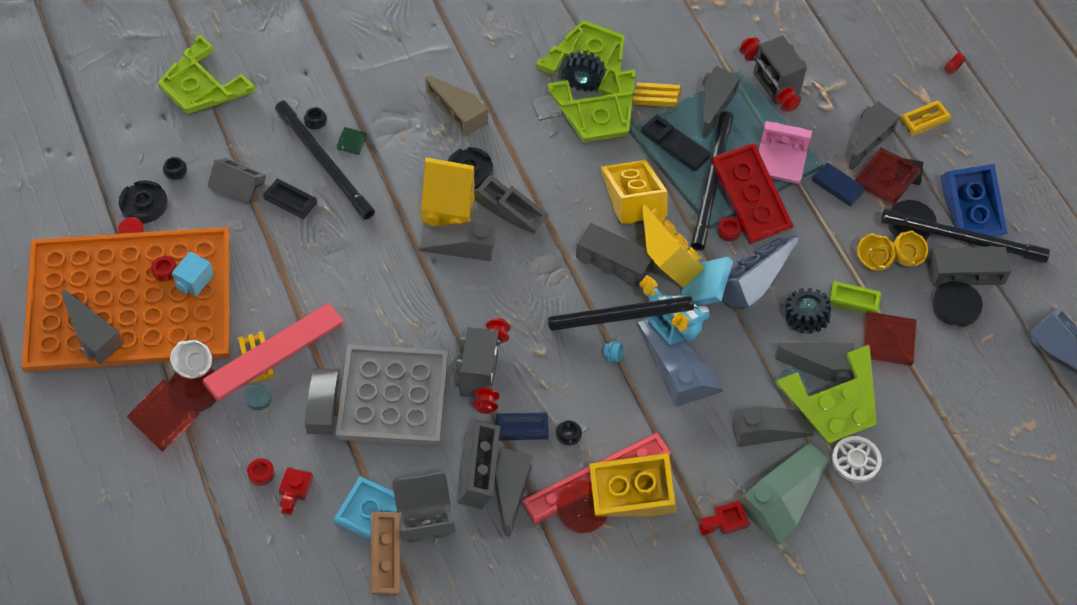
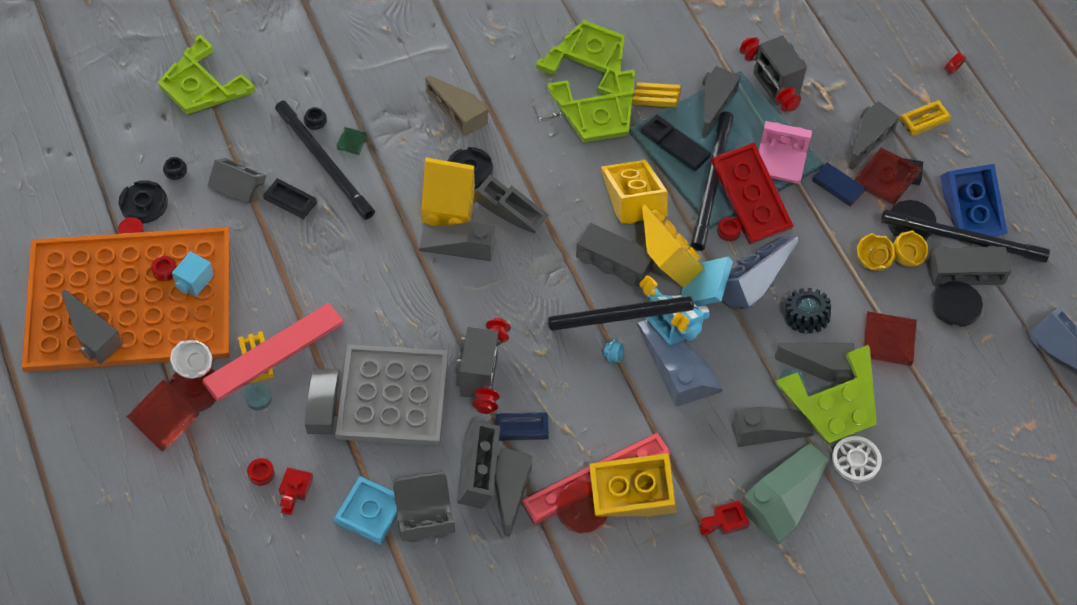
(385, 553): medium nougat plate -> none
(568, 426): black plate -> none
(583, 71): black wheel -> none
(854, 298): lime tile -> none

